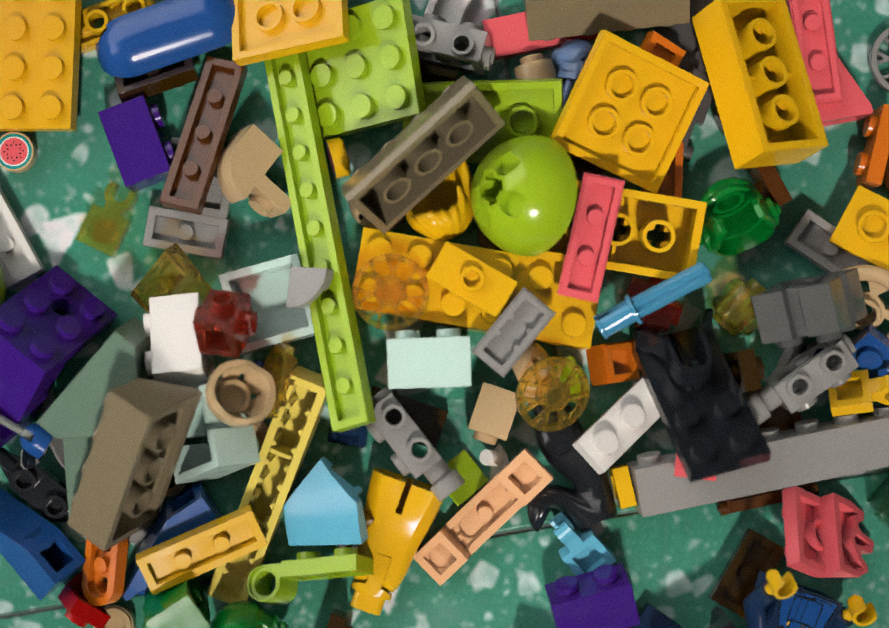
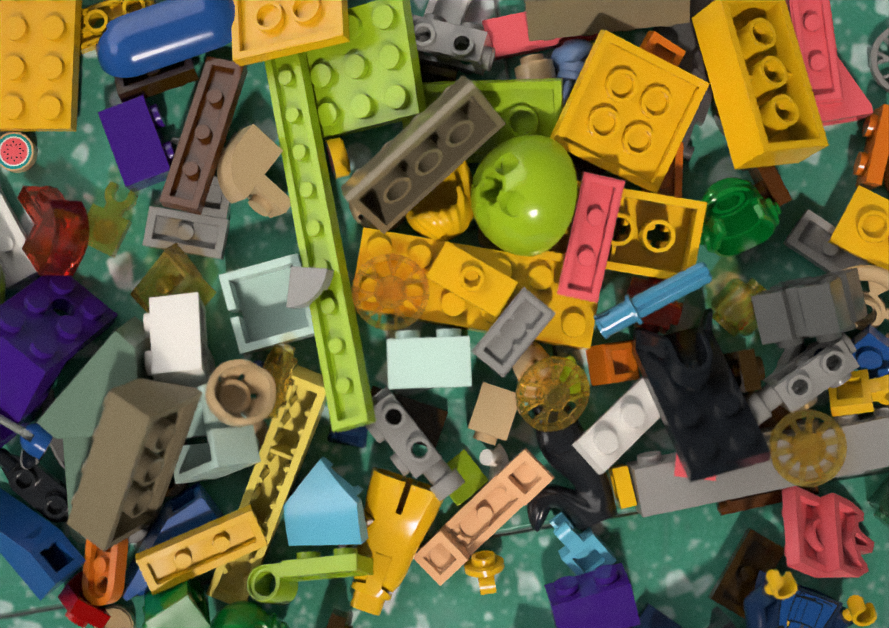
(58, 232): none -> clear red brick
(224, 323): clear red brick -> none
(484, 566): none -> yellow plate
(807, 448): none -> clear yellow wheel

